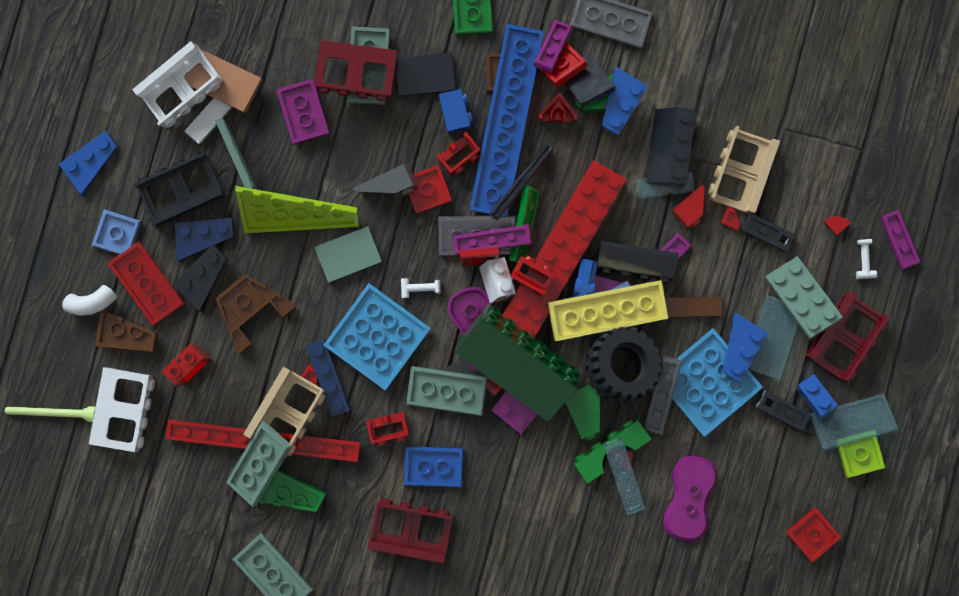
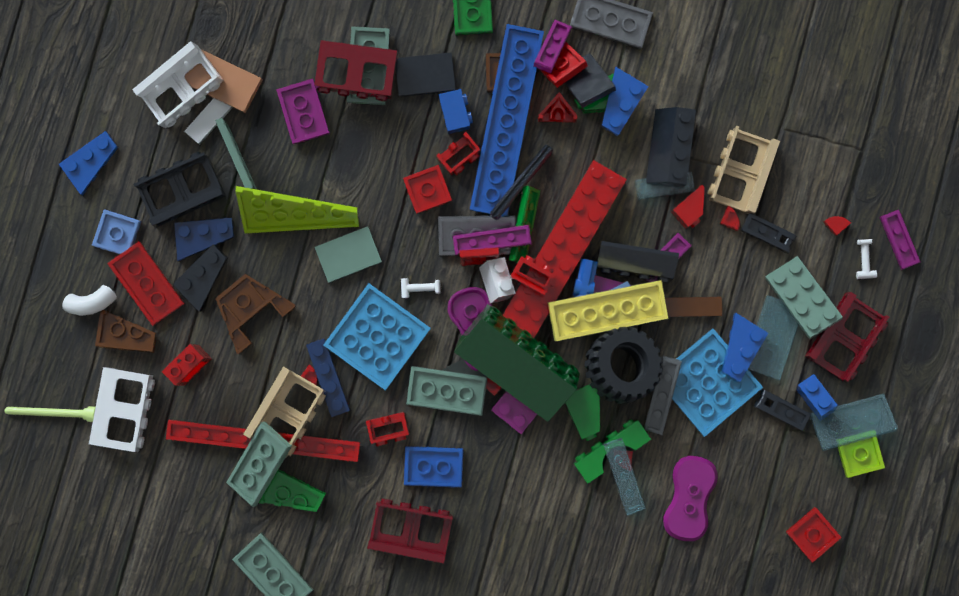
(396, 181): dark grey slope -> none

